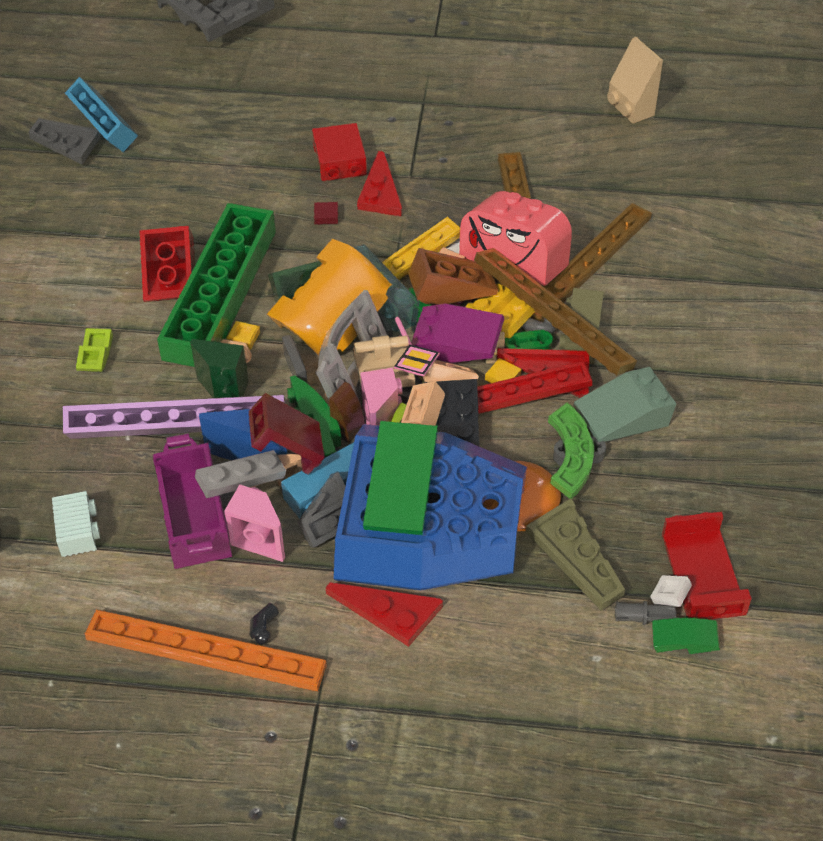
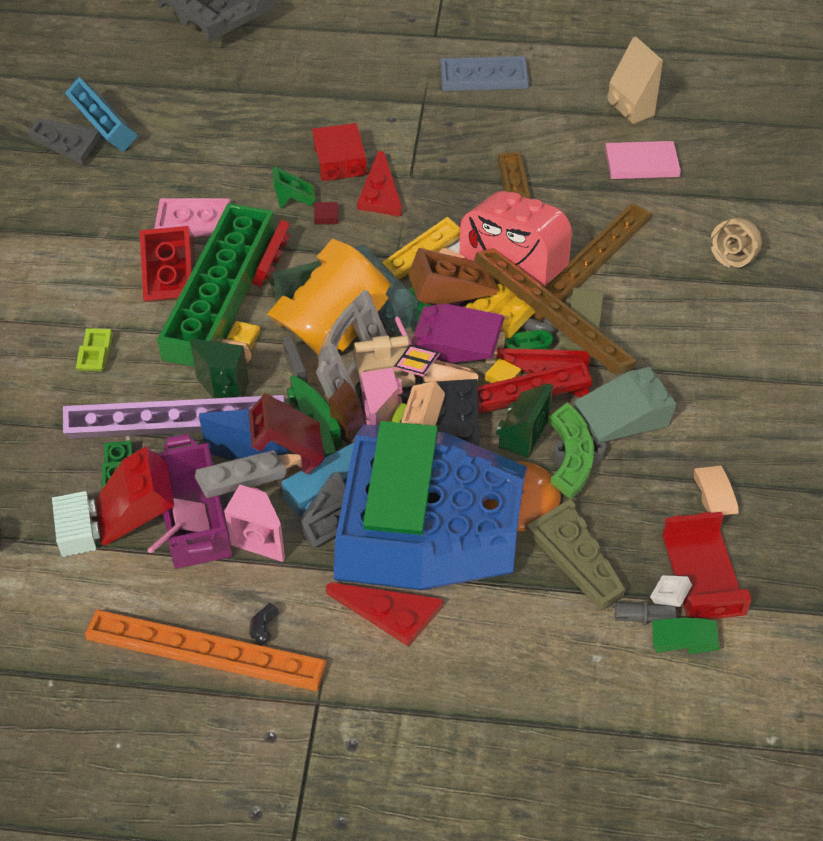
(113, 455): none -> green slope
(133, 495): none -> red slope
(187, 516): none -> bright pink piece
(197, 213): none -> bright pink tile
(272, 253): none -> red plate
(290, 186): none -> green slope
(484, 73): none -> sand blue tile
(525, 421): none -> dark green slope
(642, 160): none -> bright pink tile
(716, 490): none -> light nougat slope
(736, 242): none -> tan cylinder

